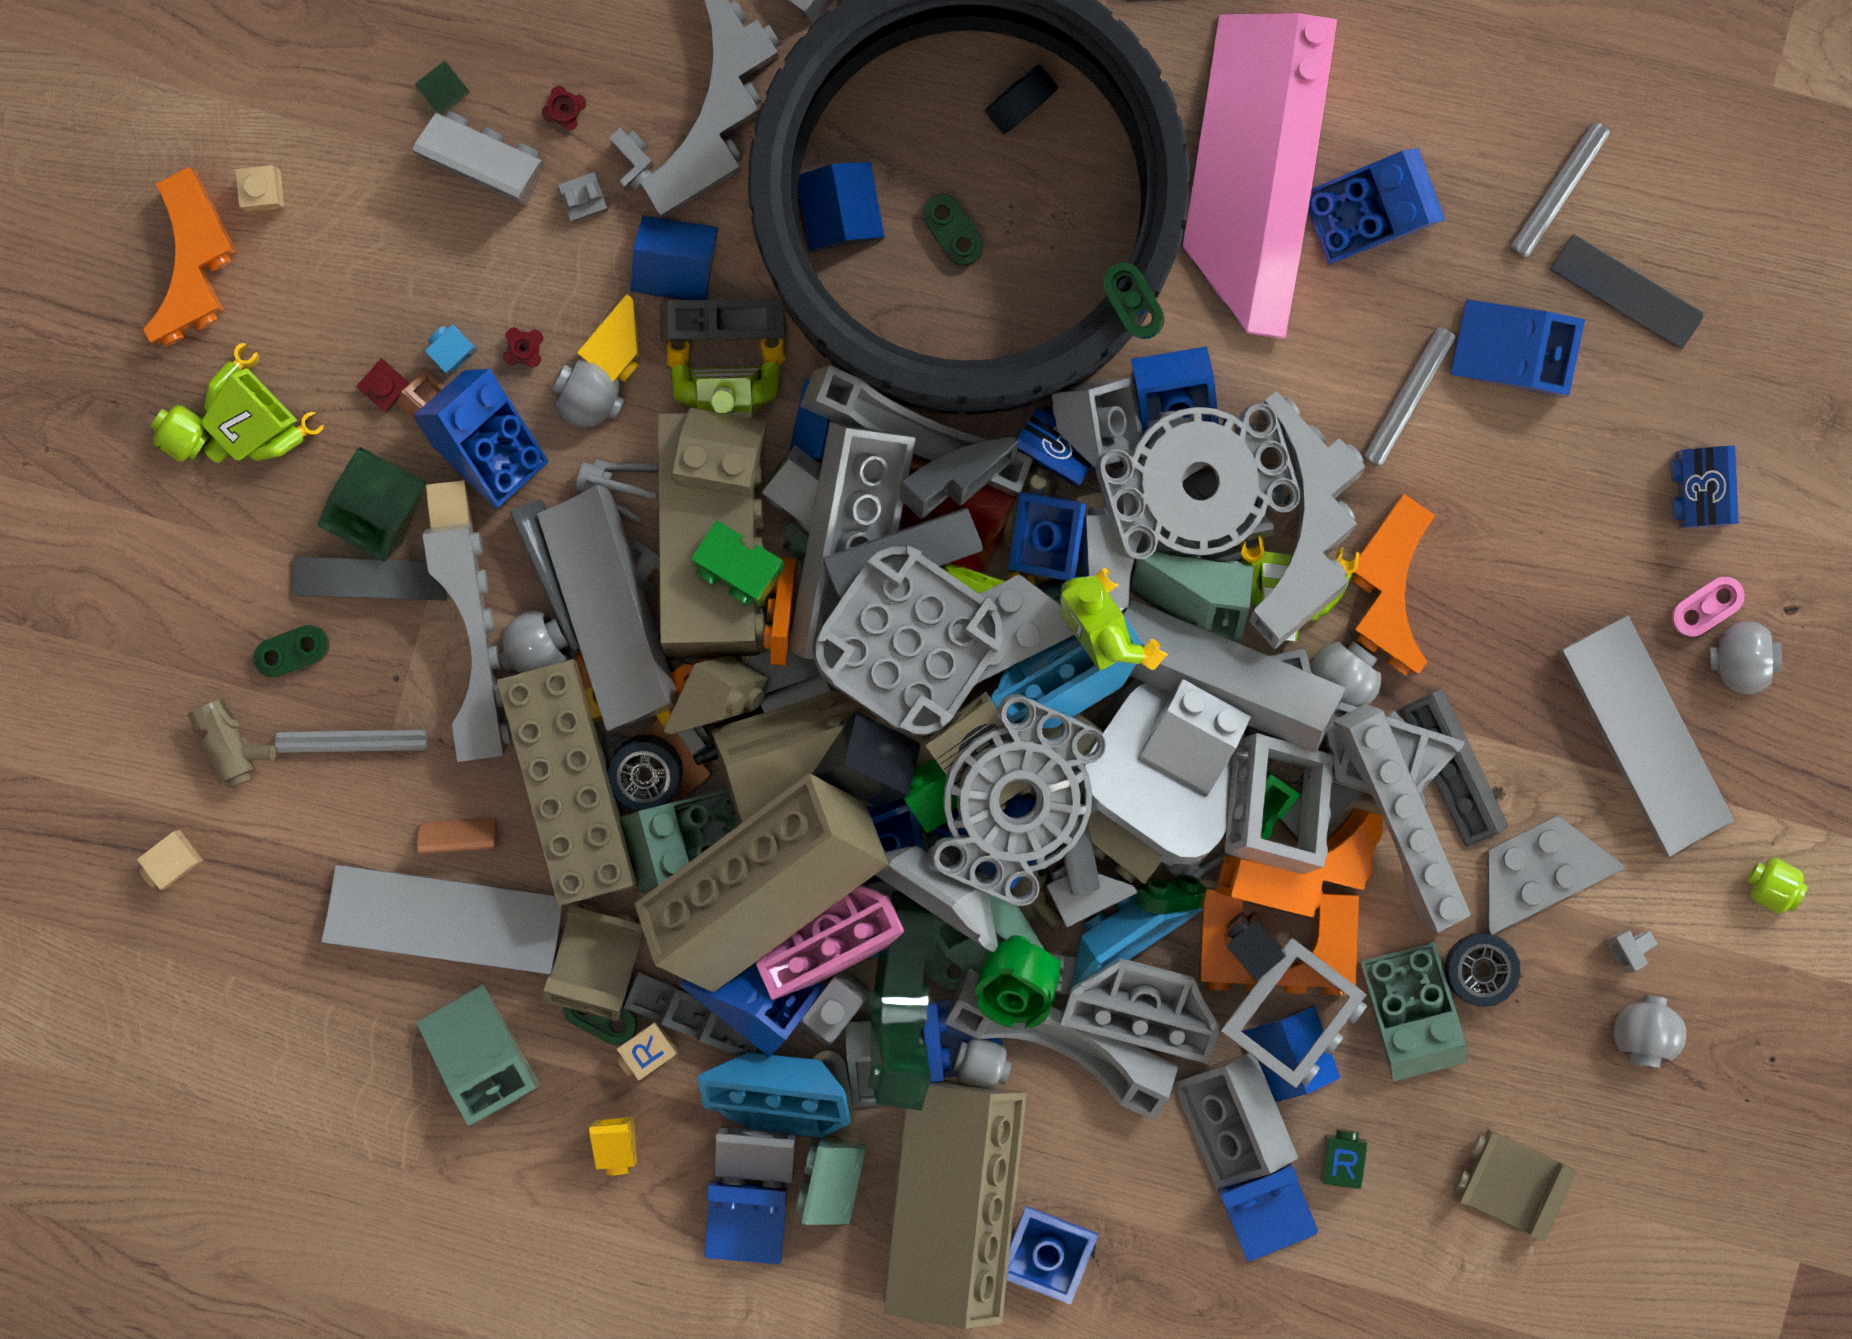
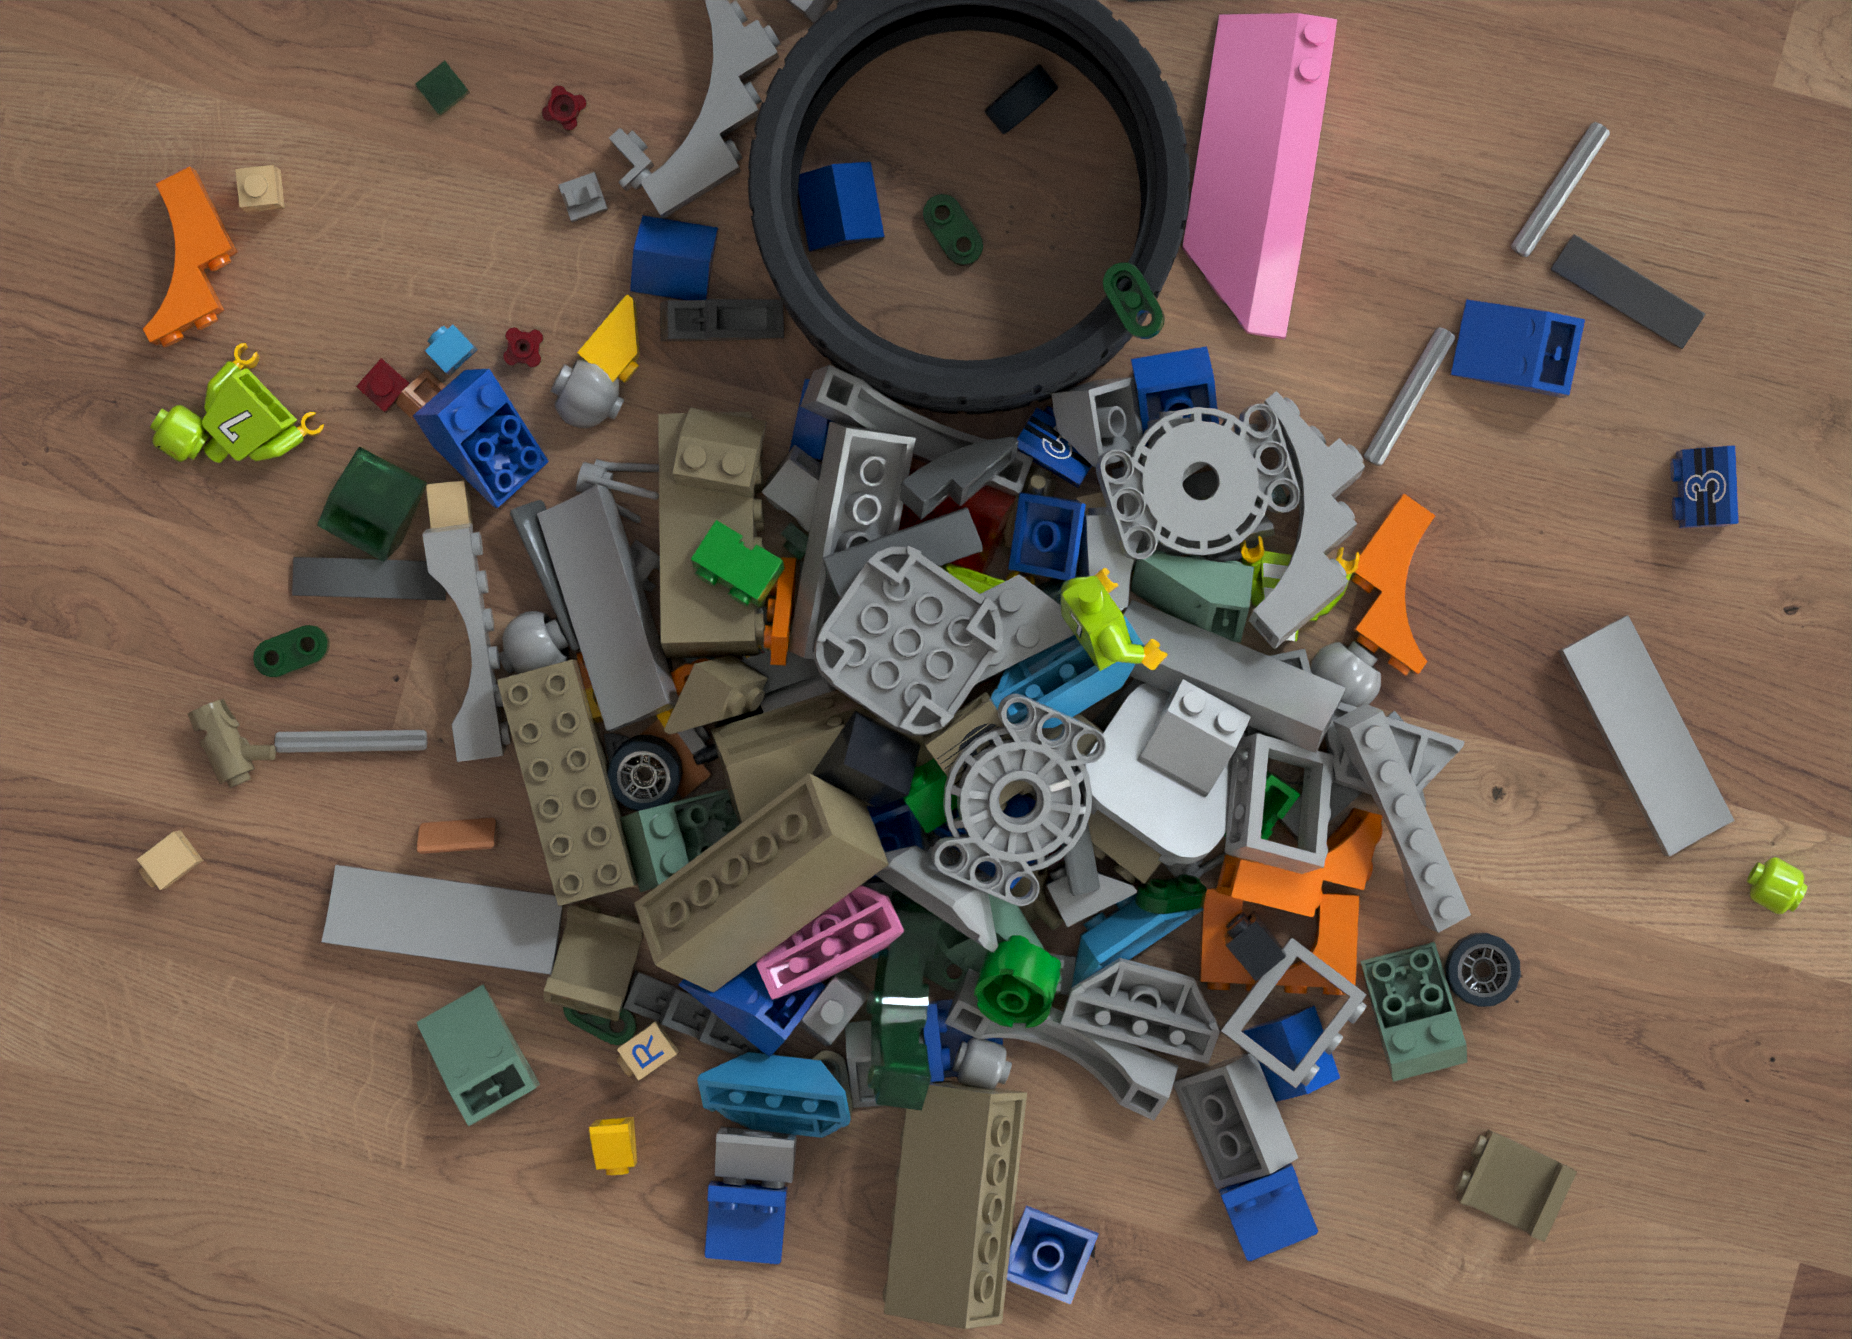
(480, 157): light grey slope -> none
(726, 387): lime torso -> none
(833, 1183): sand green slope -> none
(1344, 1159): dark green brick -> none
(1374, 205): blue slope -> none
(1462, 778): dark grey slope -> none
(1541, 870): light grey wing -> none
(1629, 949): light grey tile -> none
(1649, 1032): light grey plant -> none
(1707, 607): bright pink plate -> none
(1746, 657): light grey plant -> none

